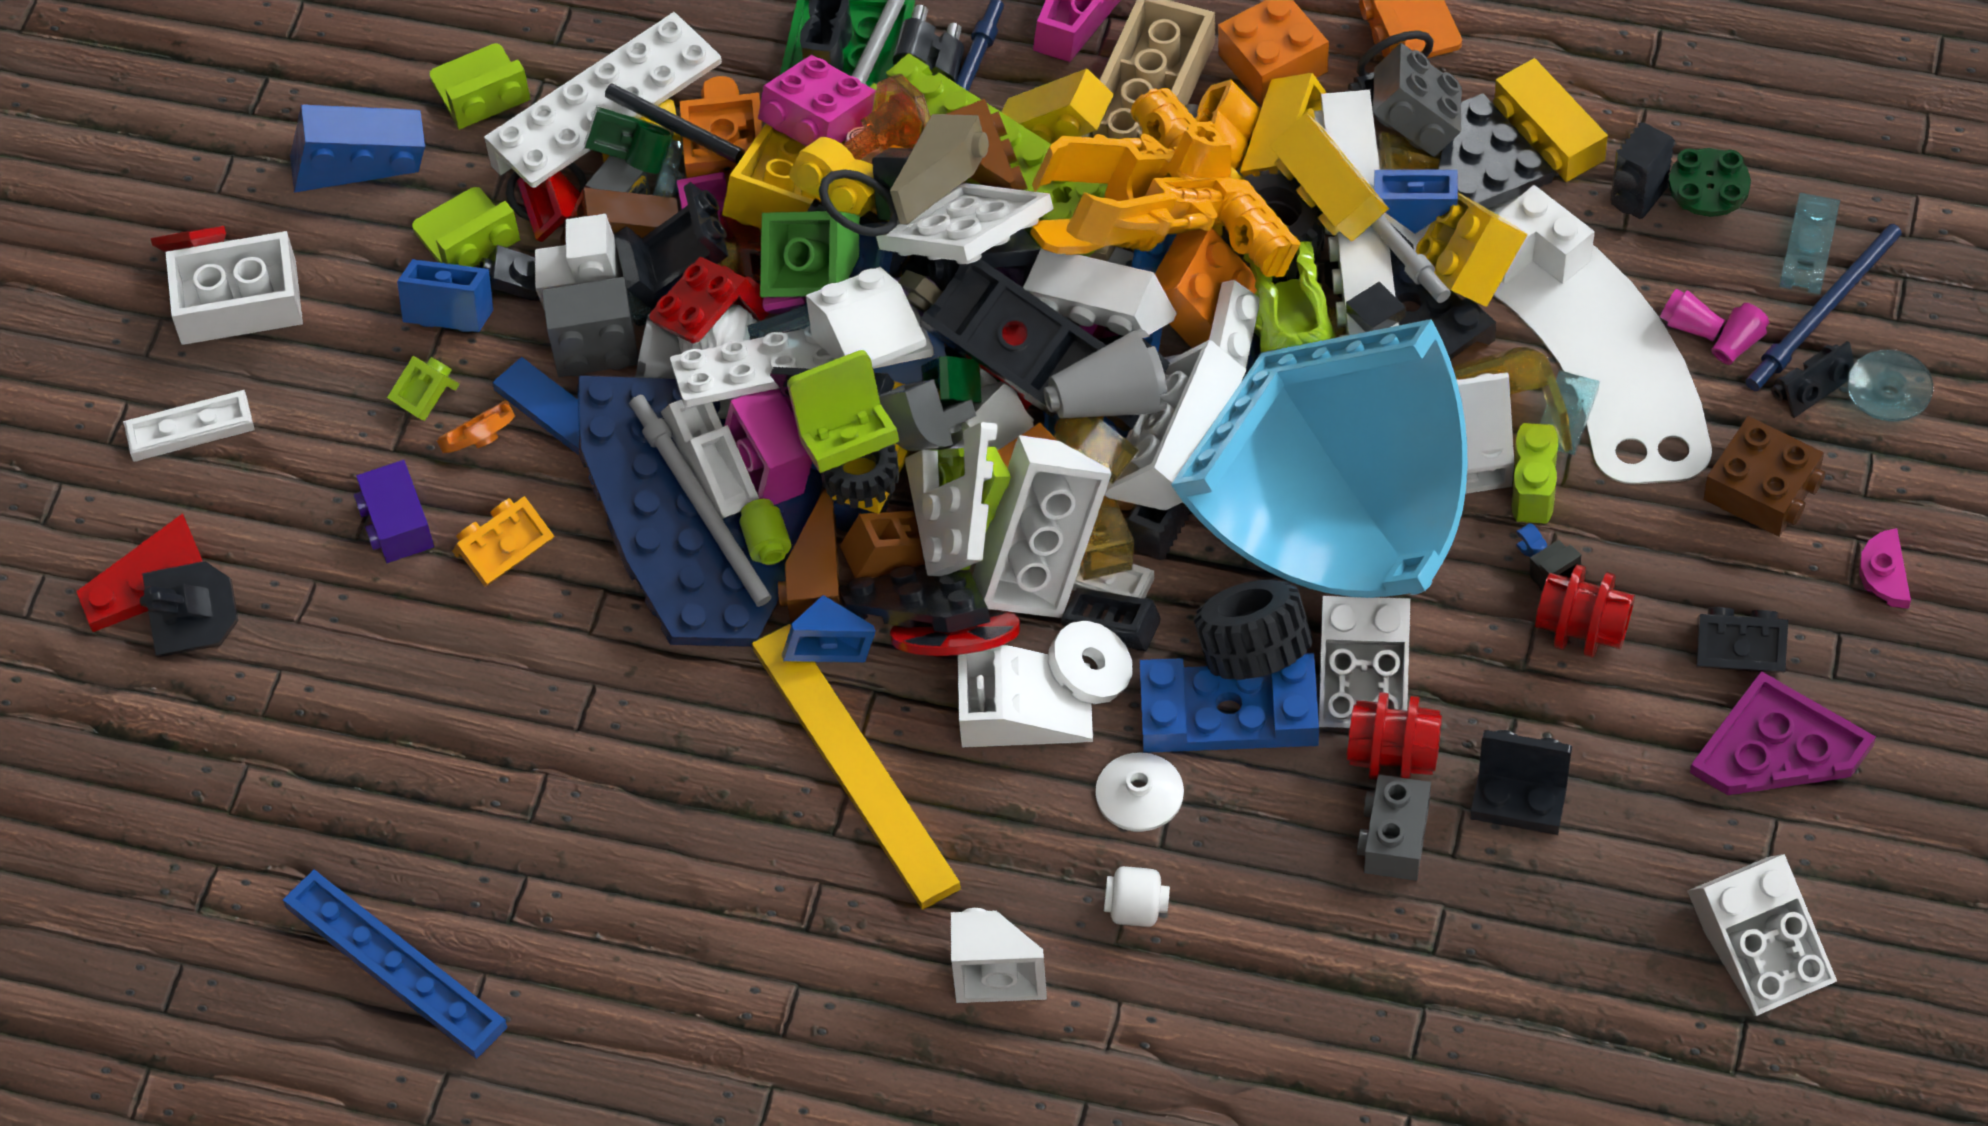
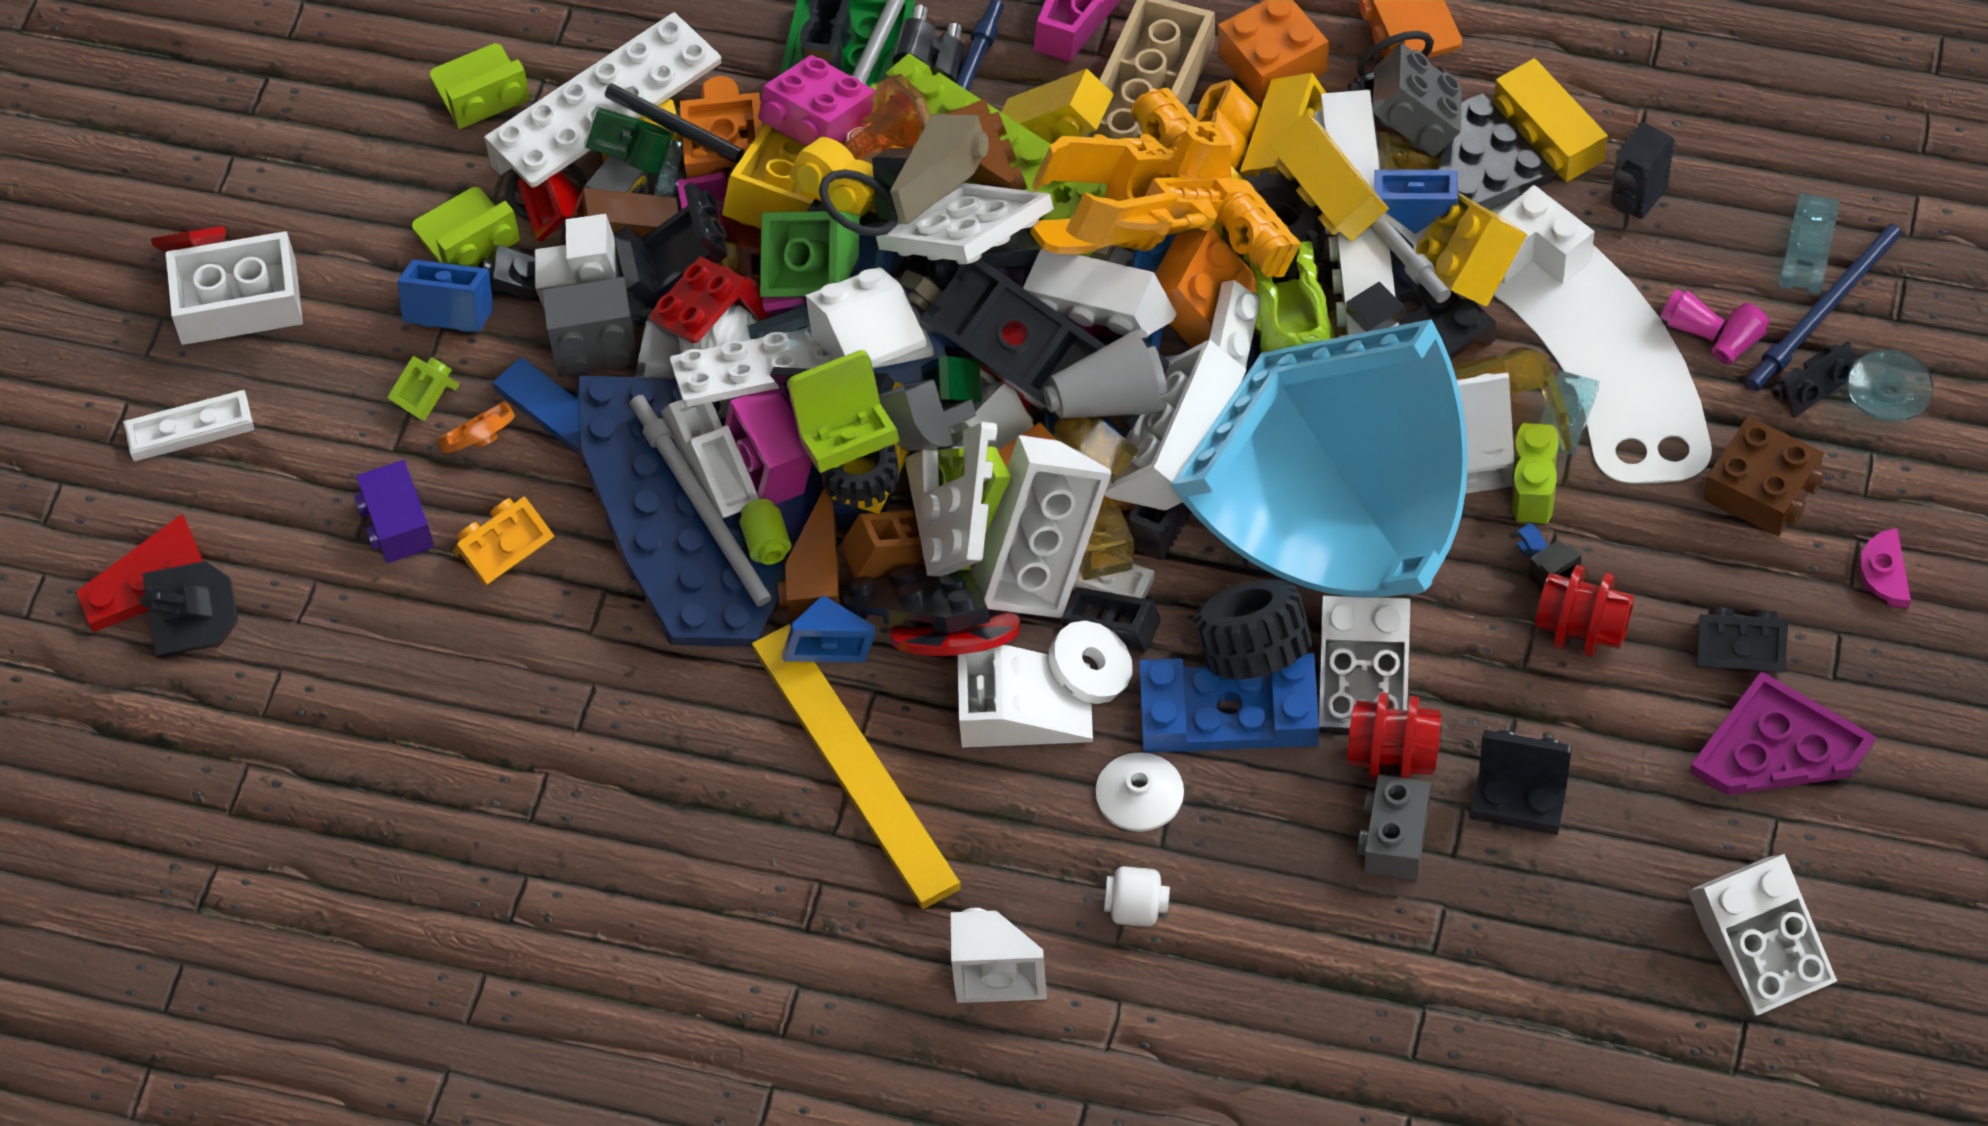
(354, 145): blue wedge -> none
(395, 964): blue plate -> none
(1728, 181): dark green plate -> none

